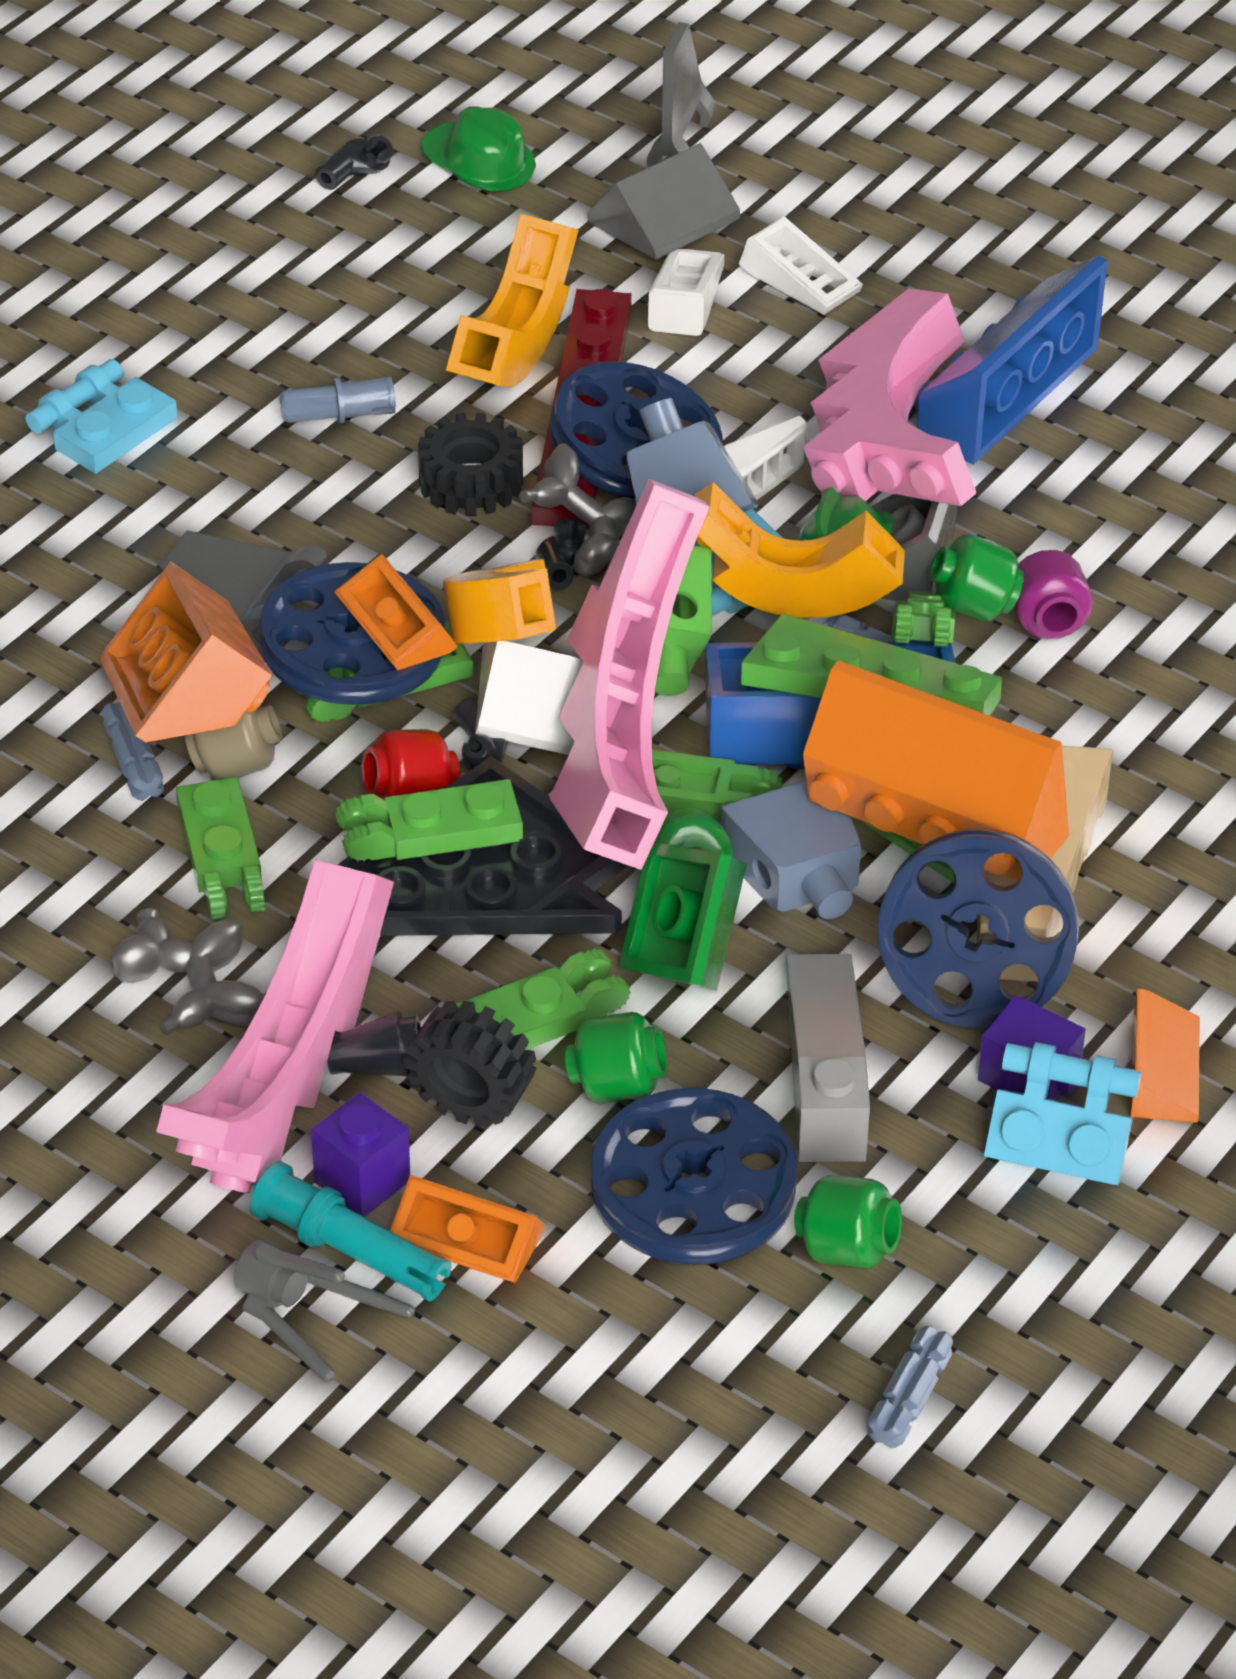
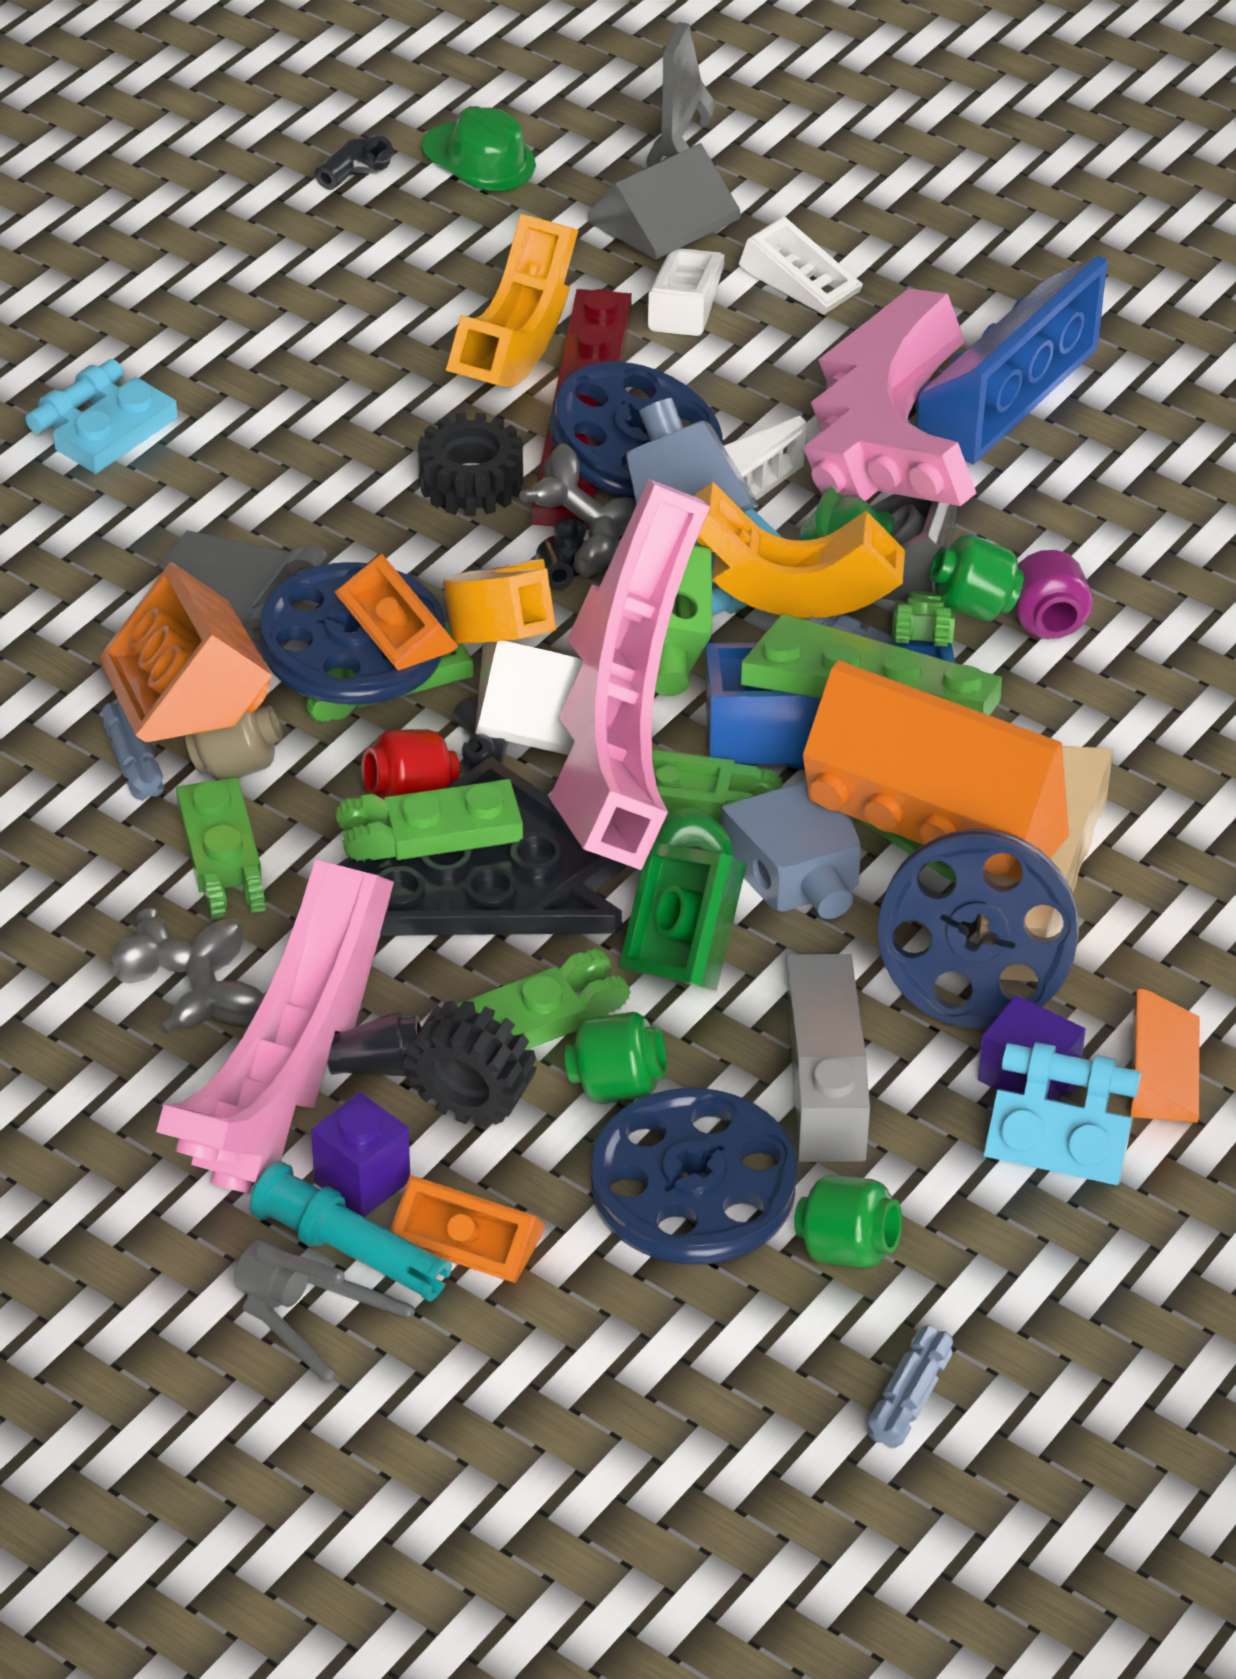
(339, 400): sand blue axle -> none

